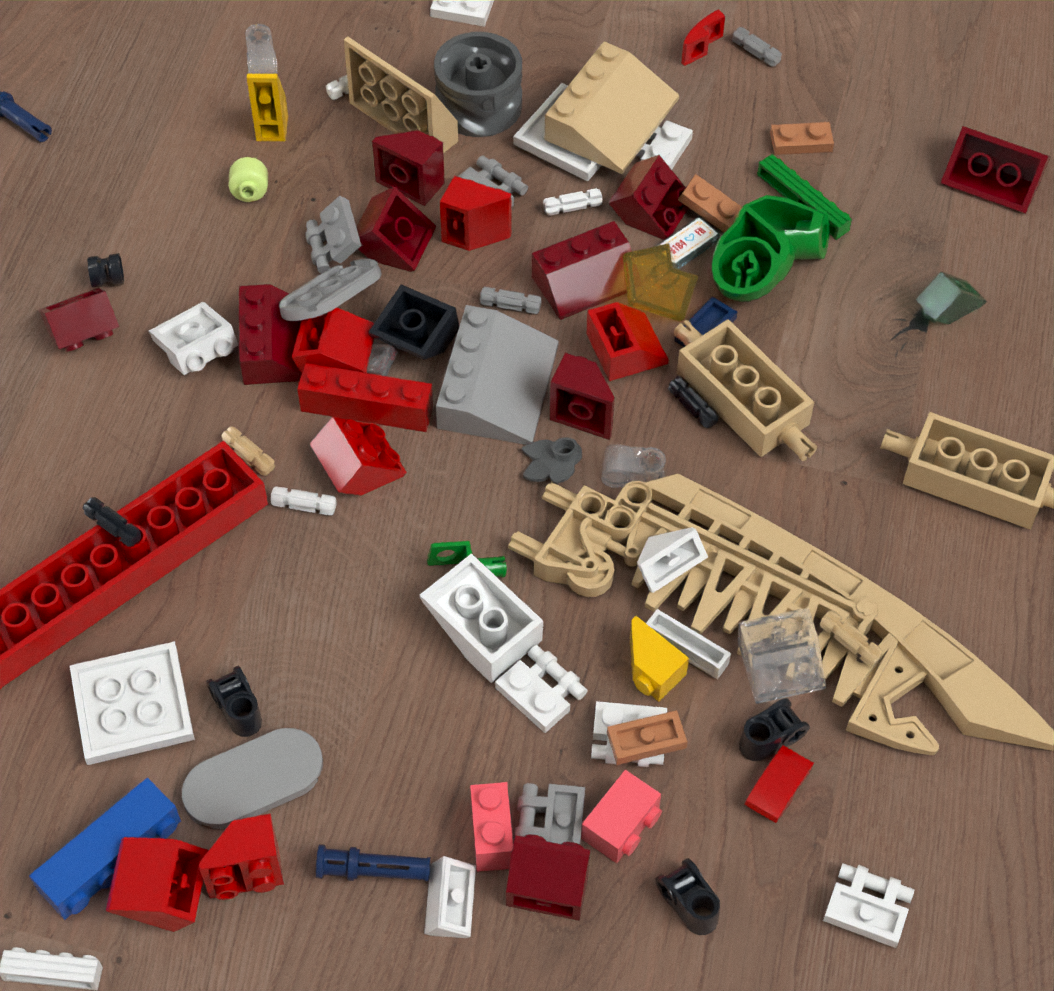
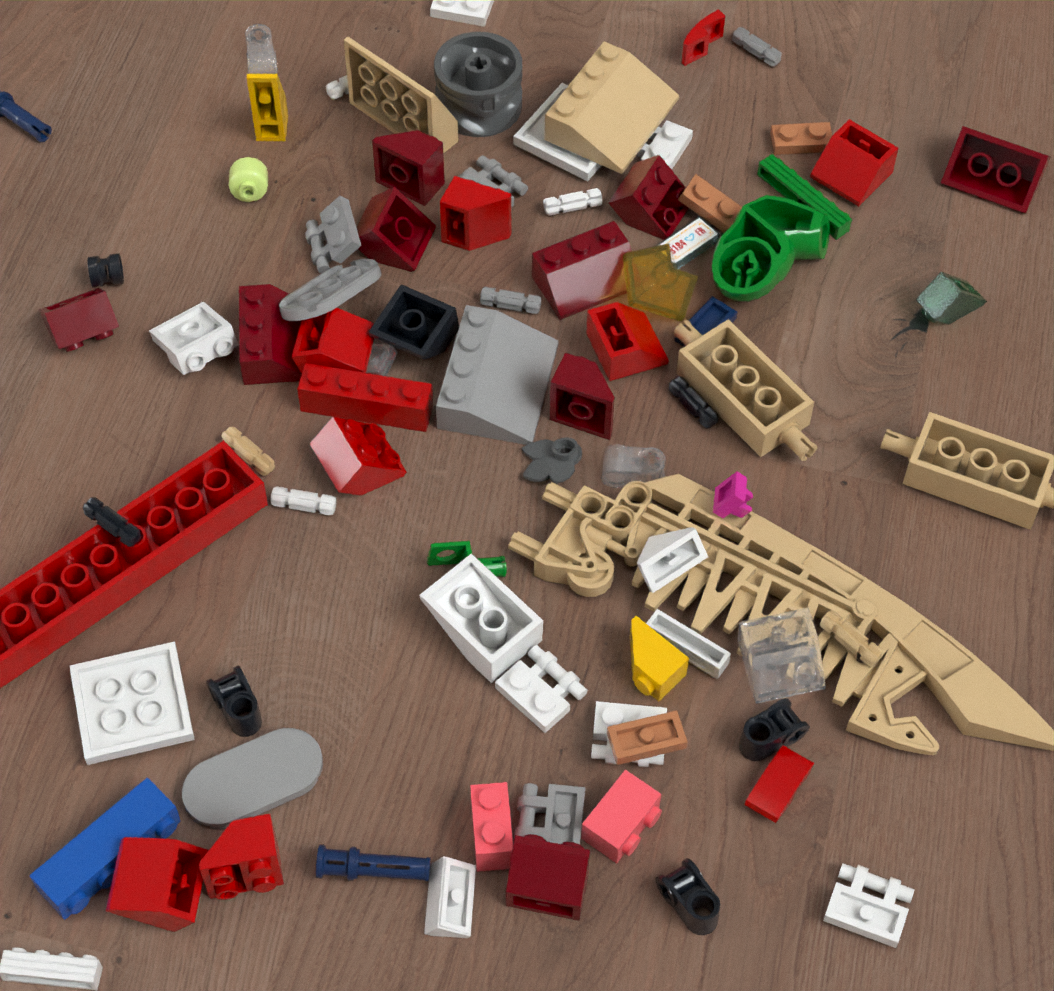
(732, 497): none -> dark pink tile
(855, 162): none -> red slope

